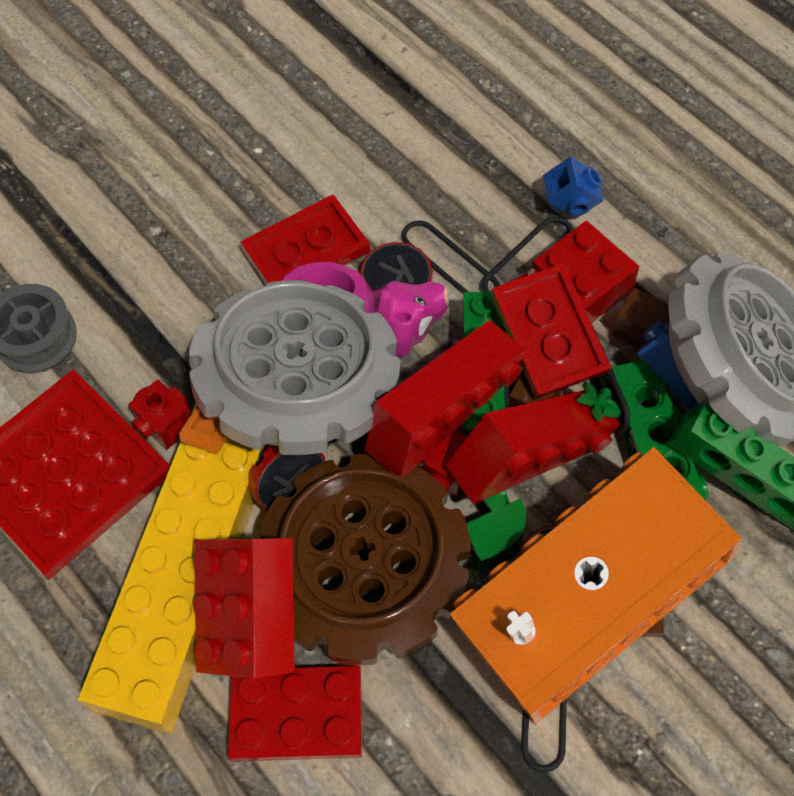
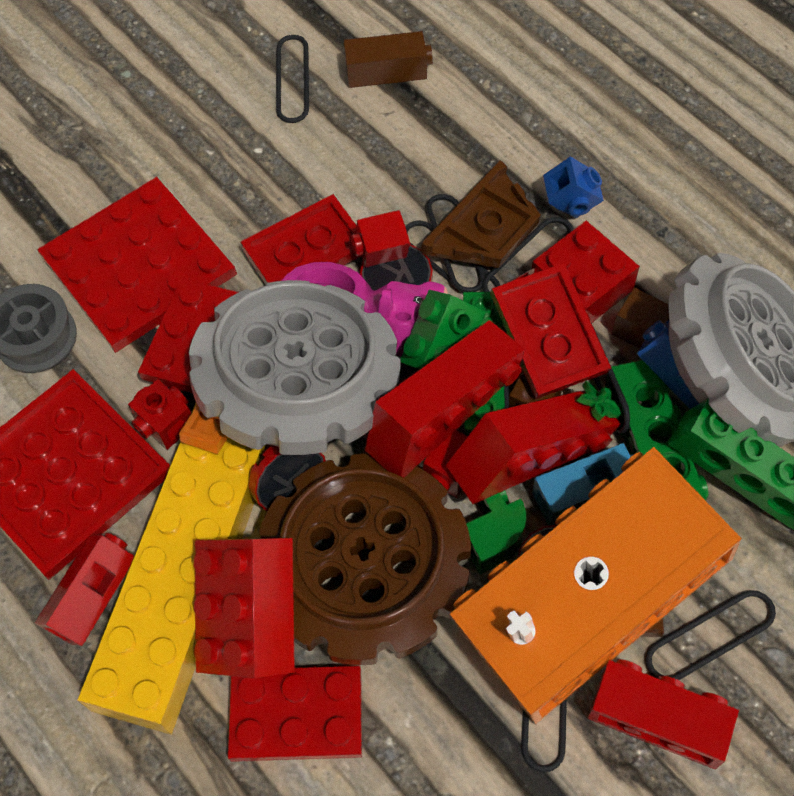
(86, 589): none -> red brick
(131, 259): none -> red plate
(169, 350): none -> red plate
(278, 79): none -> black piece
(381, 238): none -> red brick
(387, 59): none -> reddish brown brick
(439, 326): none -> green brick
(446, 261): none -> black piece
(485, 223): none -> reddish brown wing
(572, 483): none -> dark azure brick
(664, 713): none -> red brick
(705, 617): none -> black piece

